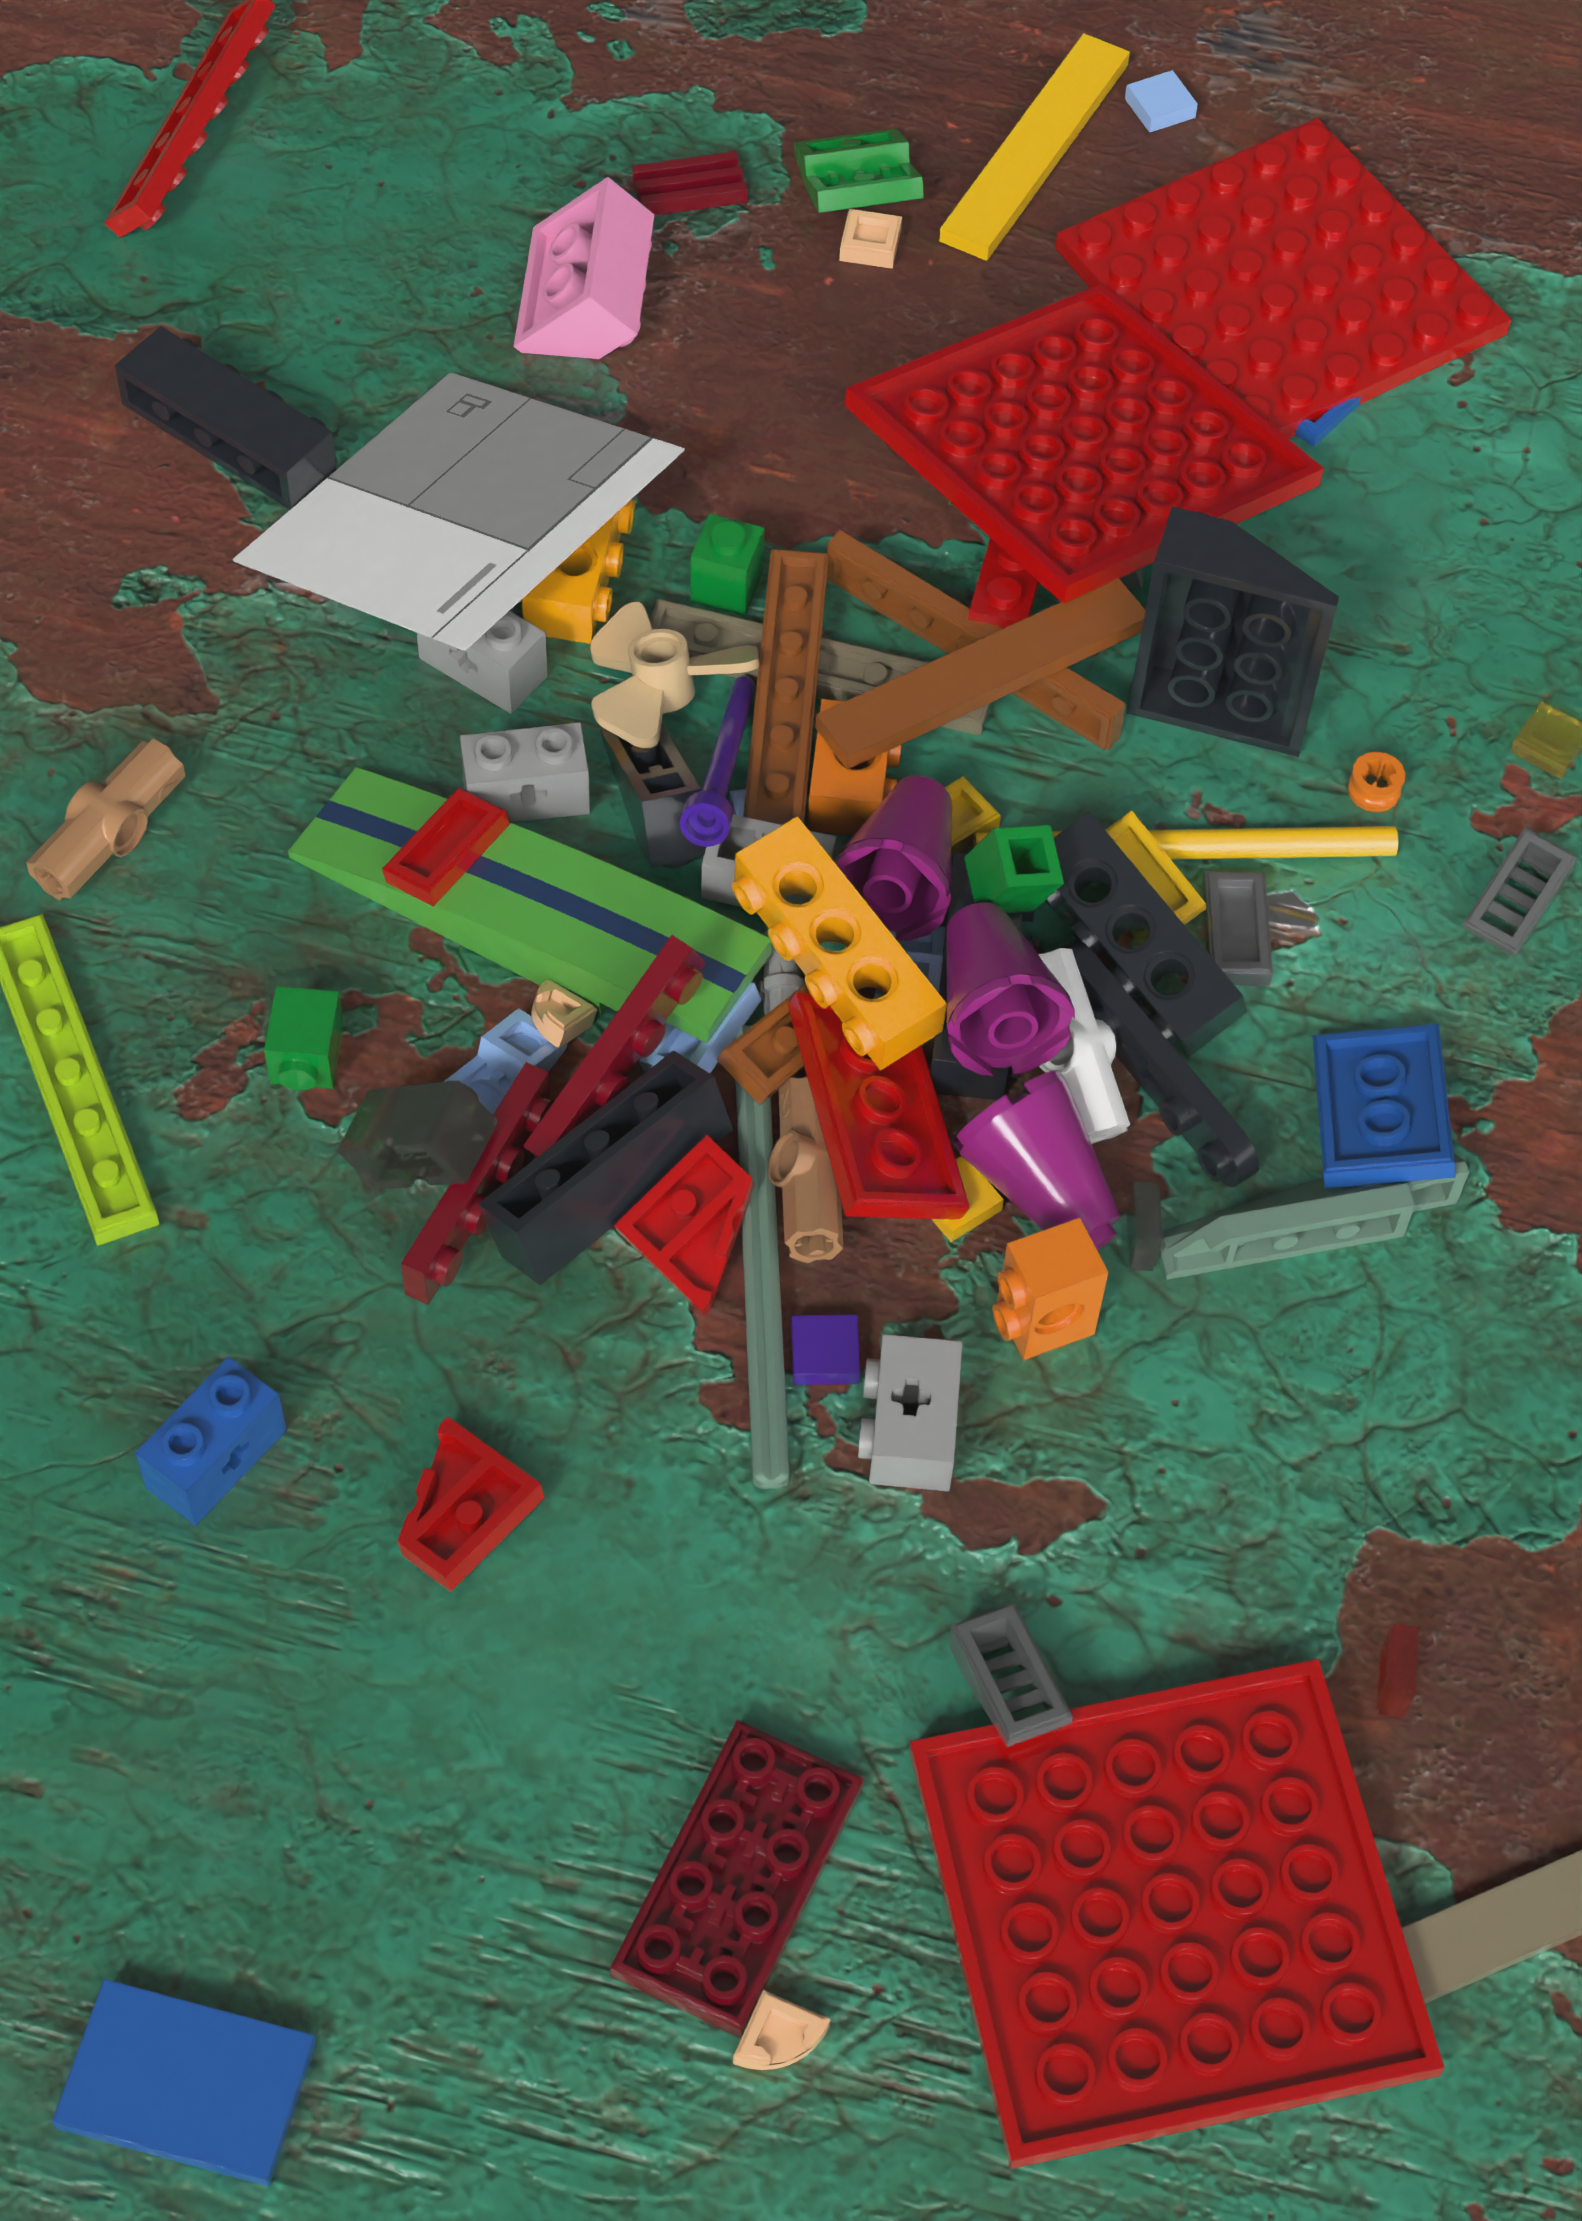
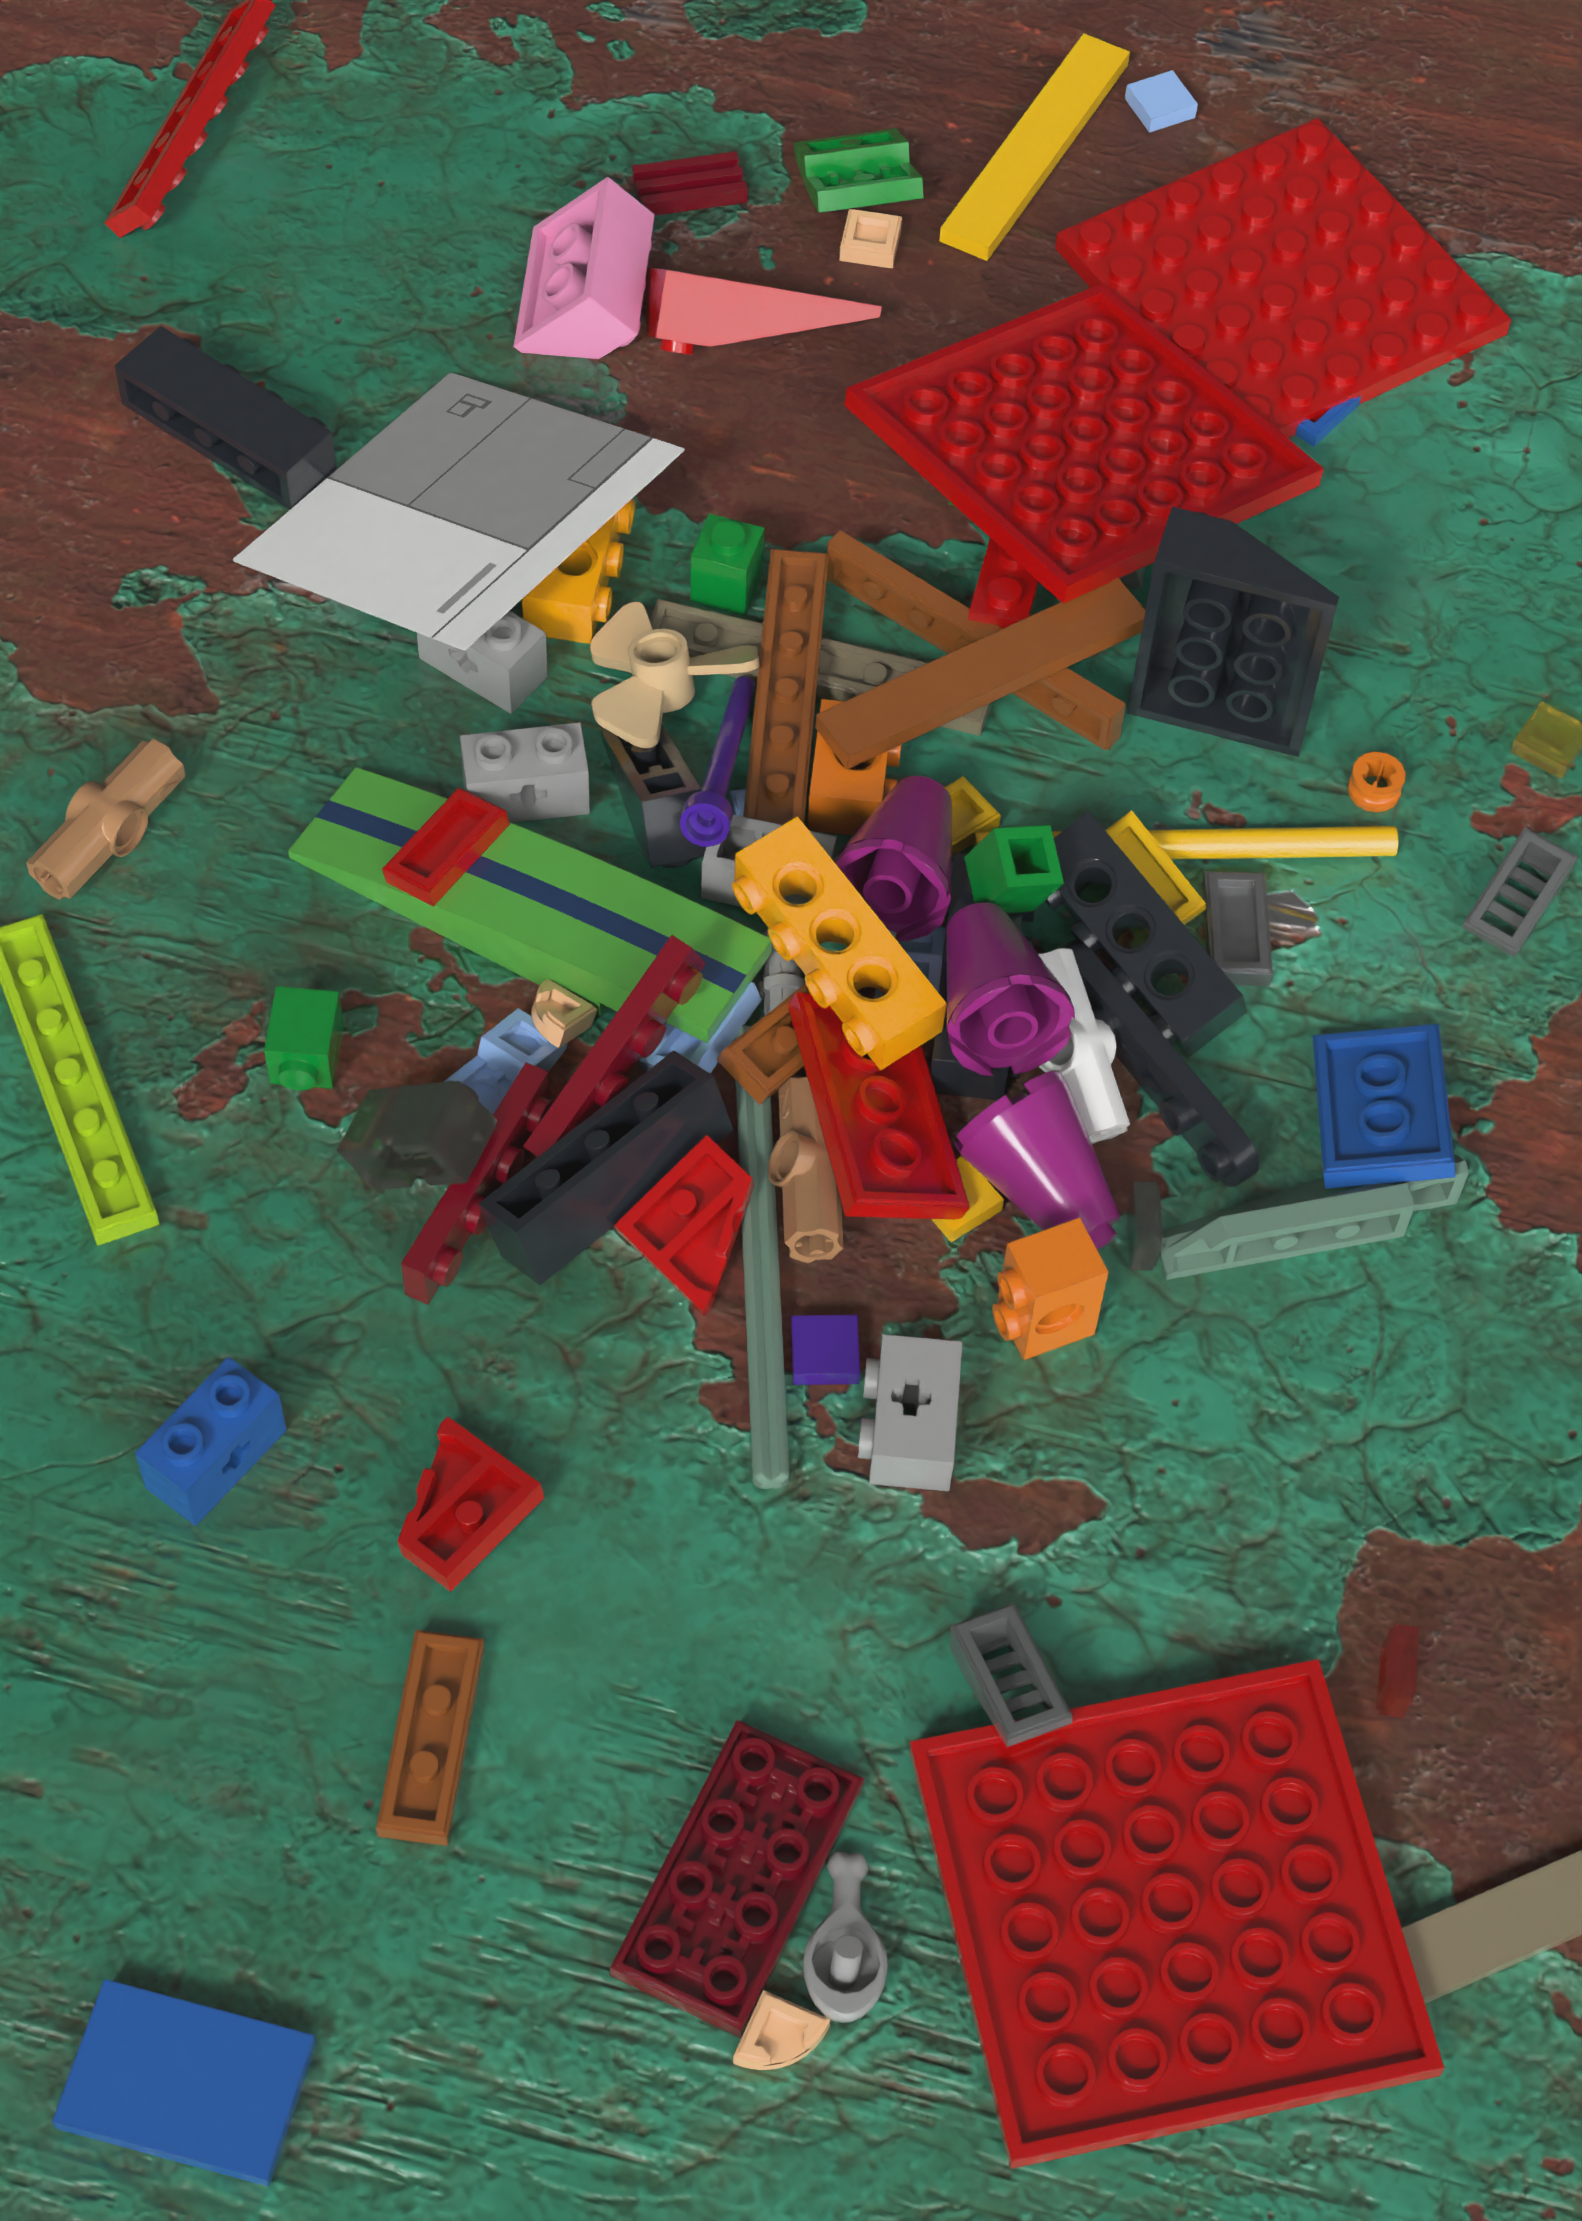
(430, 1738): none -> dark orange tile
(716, 311): none -> wedge
(844, 1954): none -> light grey piece

